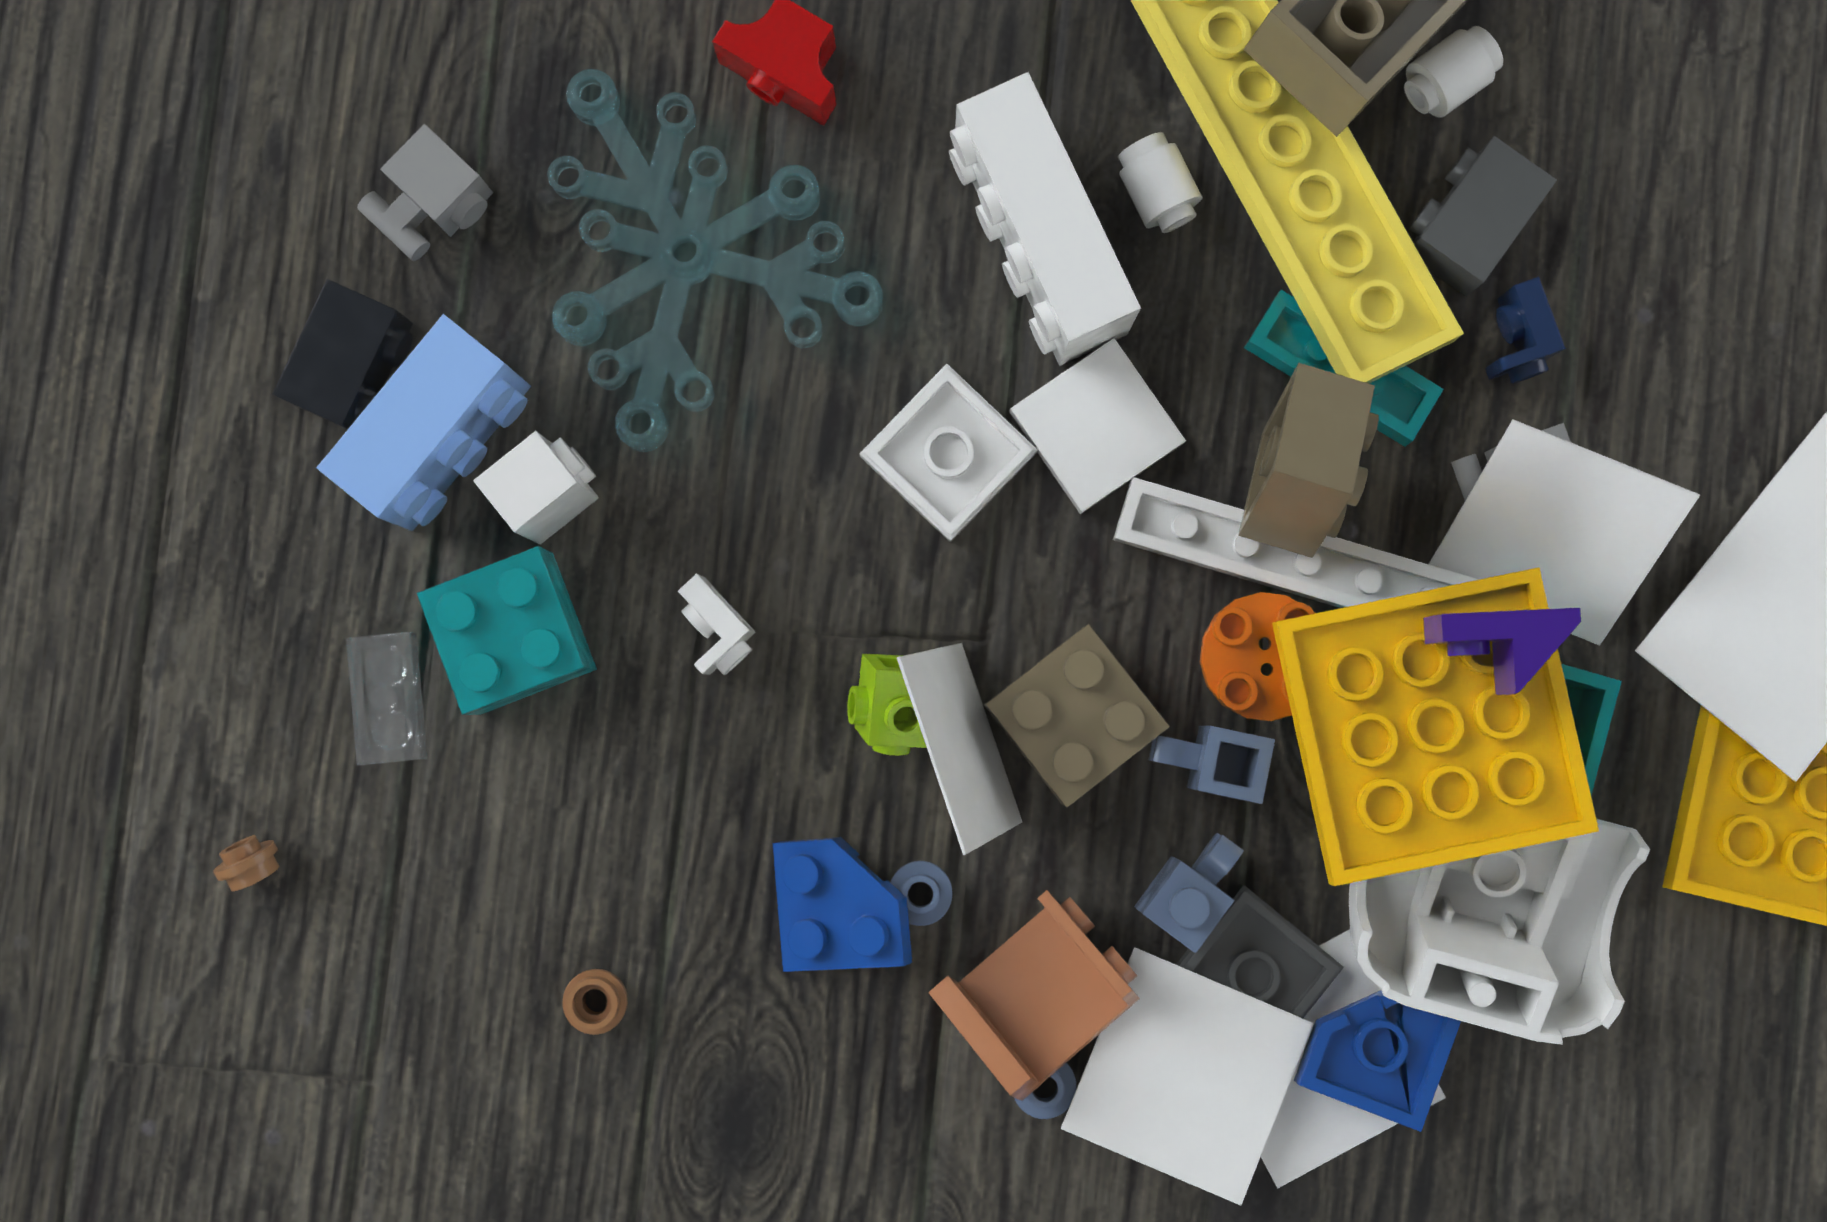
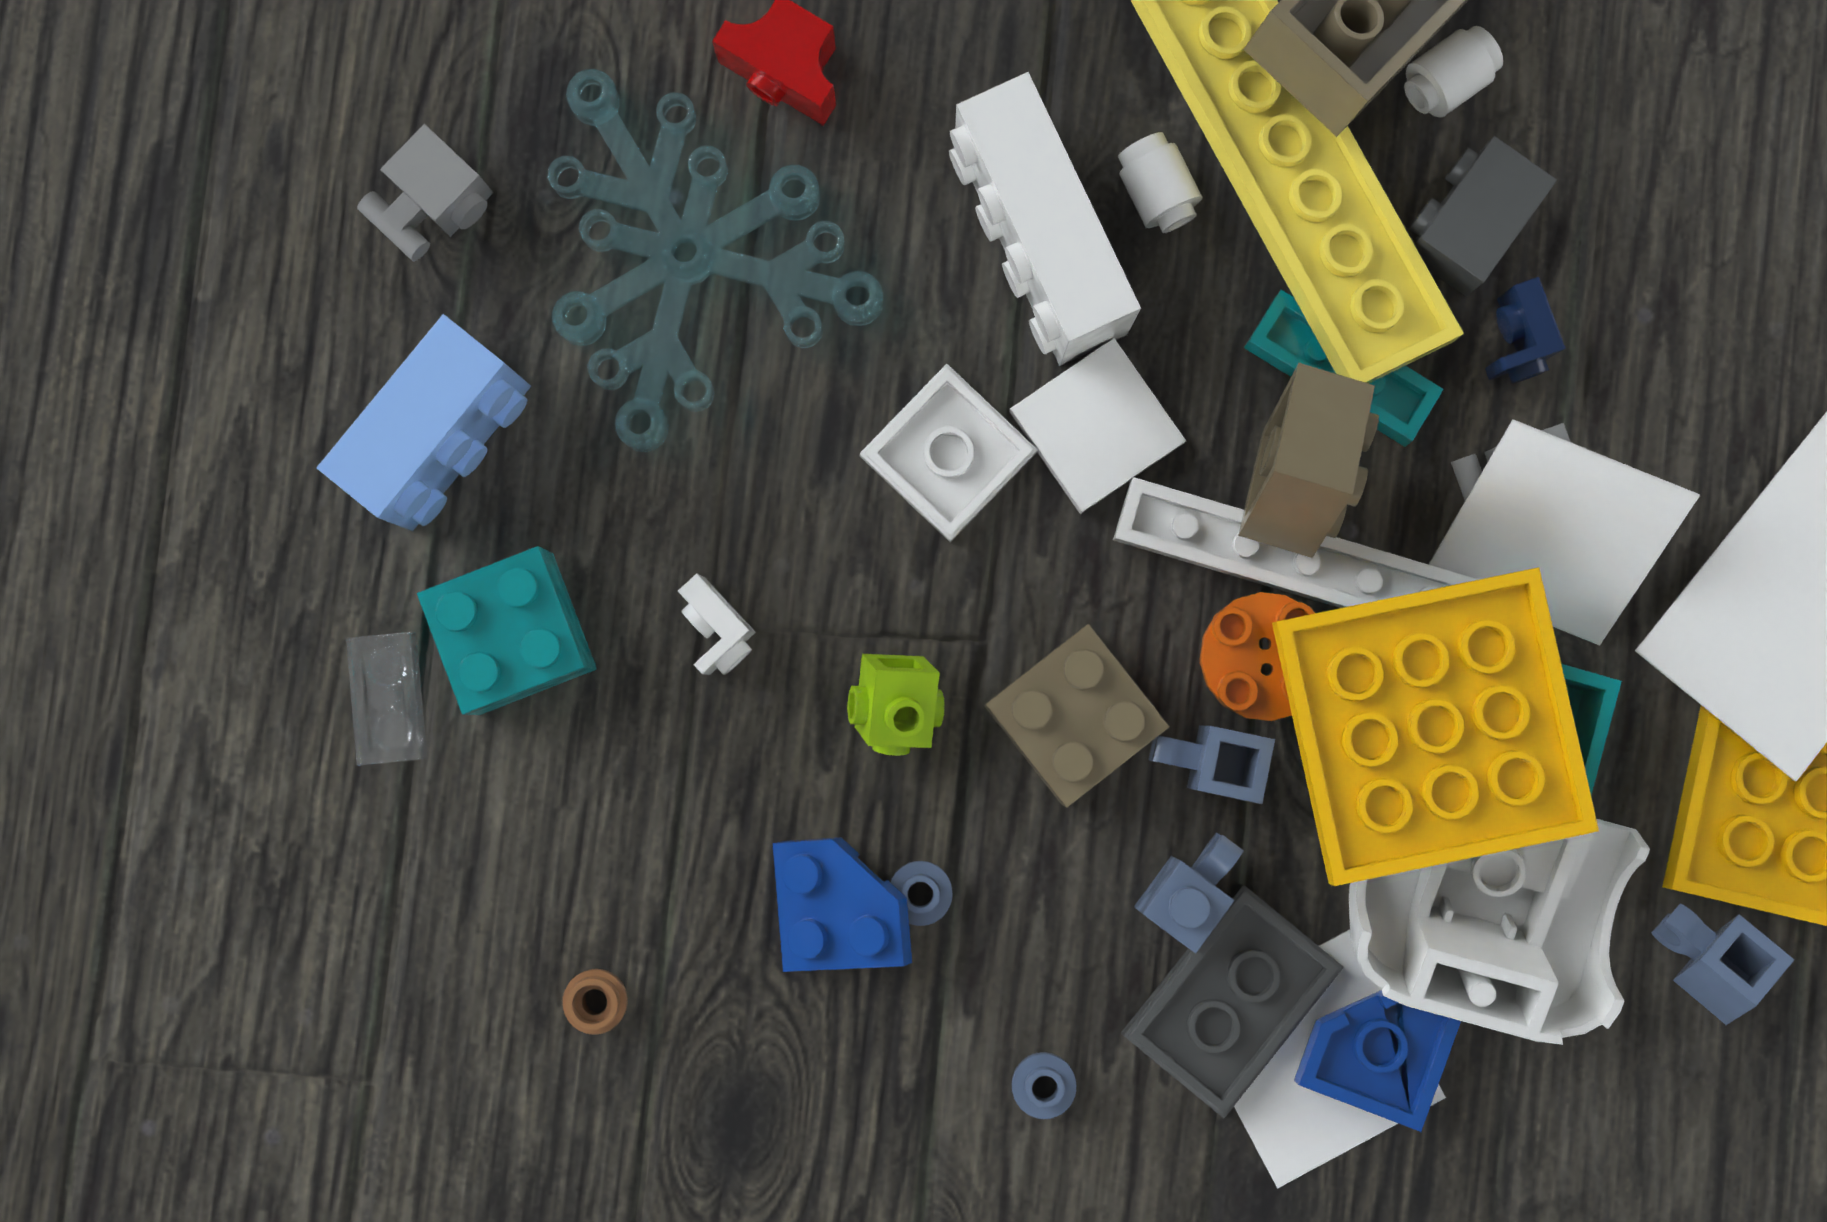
(246, 862): medium nougat plate -> none
(344, 355): black brick -> none
(538, 486): white brick -> none
(960, 744): white piece -> none
(1038, 997): nougat panel -> none
(1189, 1078): white piece -> none
(1519, 639): dark purple slope -> none
(1727, 967): none -> sand blue brick

